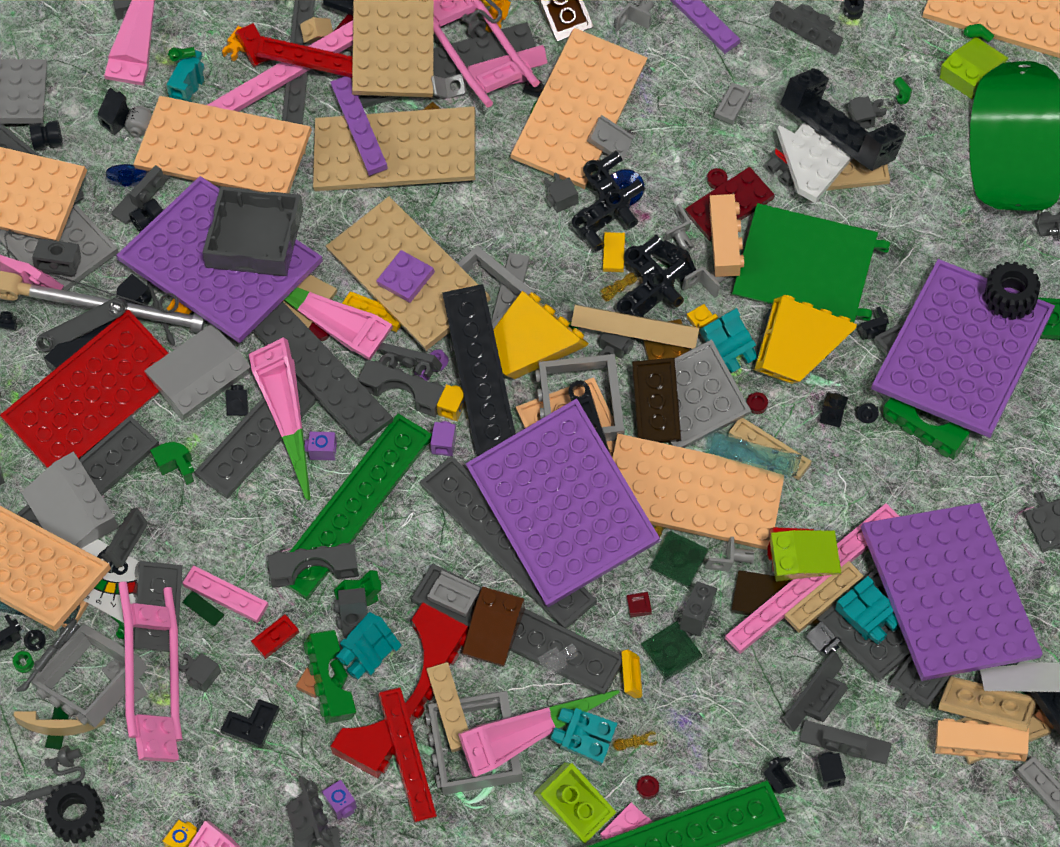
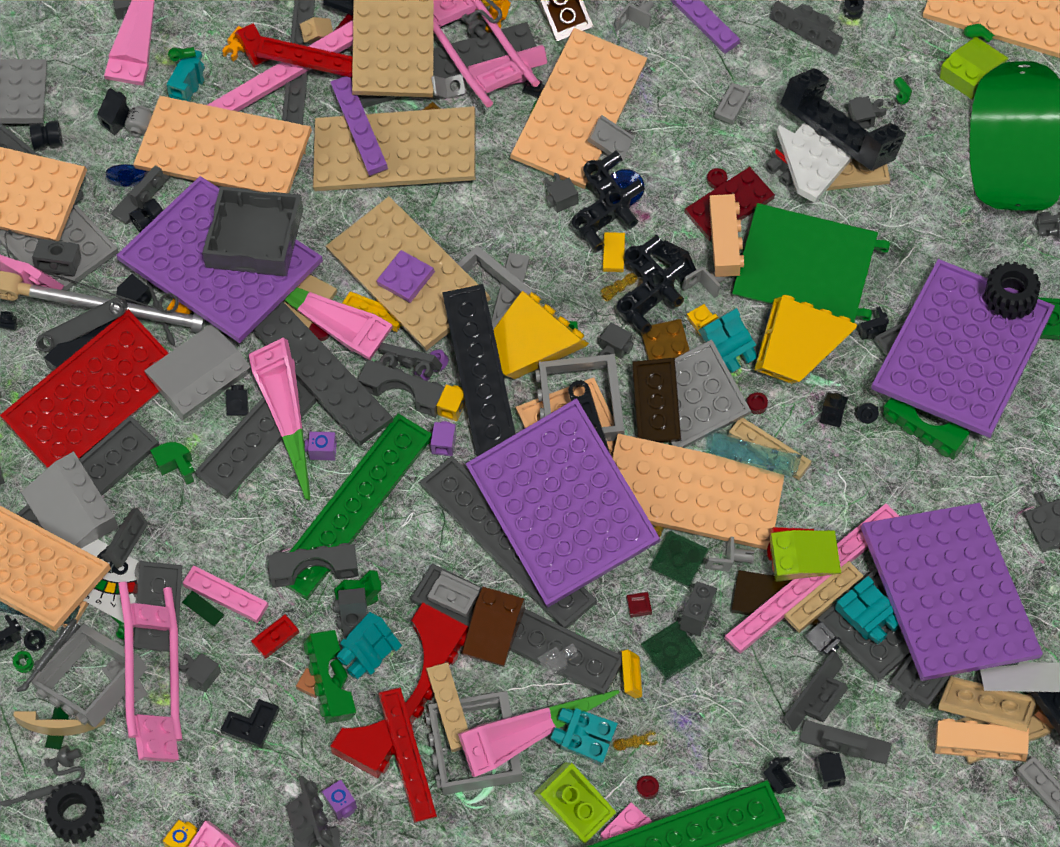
(635, 326): tan tile -> none
(679, 231): light grey bracket -> none

